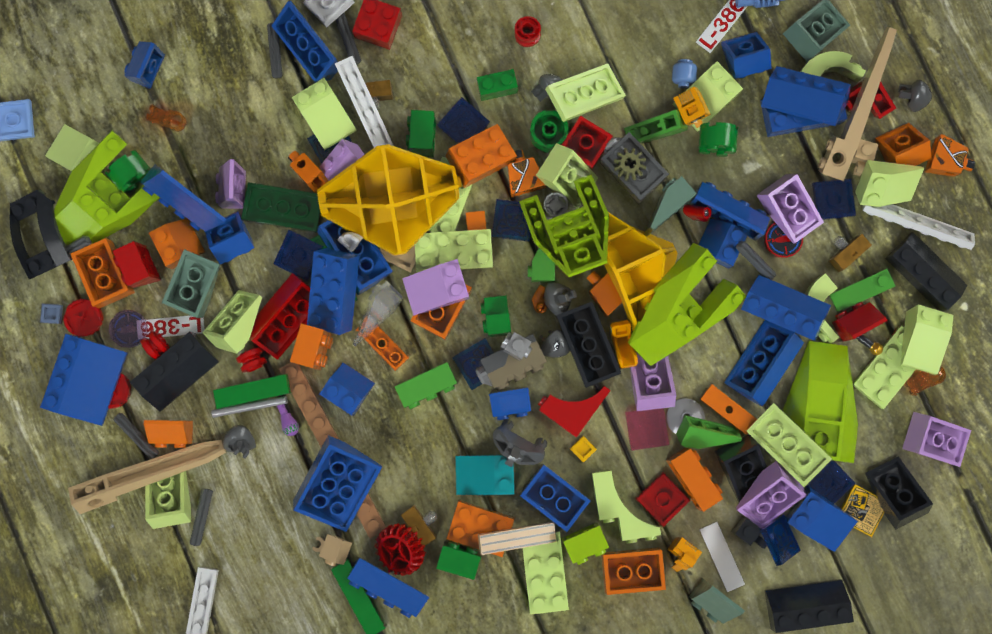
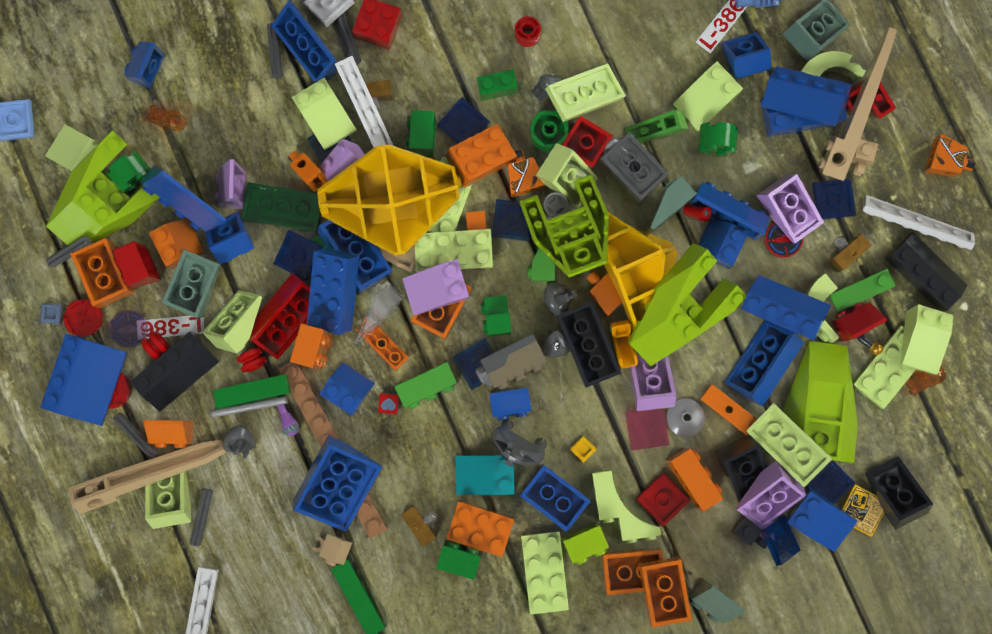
(55, 254): black wedge -> none
(350, 240): white tile -> none
(387, 587): blue slope -> none
(388, 403): none -> red tile
(400, 549): red gear -> none
(516, 346): light grey brick -> none
(516, 538): tan tile -> none
(538, 300): orange arm -> none
(572, 415): red arch -> none
(637, 166): olive gear -> none
(665, 592): none -> orange brick
(684, 73): medium blue head -> none
(685, 552): light orange piece -> none
(692, 107): light orange piece -> none
(703, 433): bright green slope -> none
(722, 557): white sticker -> none
(755, 260): dark grey axle -> none
(808, 606): black slope -> none
(887, 183): yellowish green slope -> none
(904, 146): orange slope -> none
(918, 95): dark grey piece -> none
(936, 439): lavender slope -> none

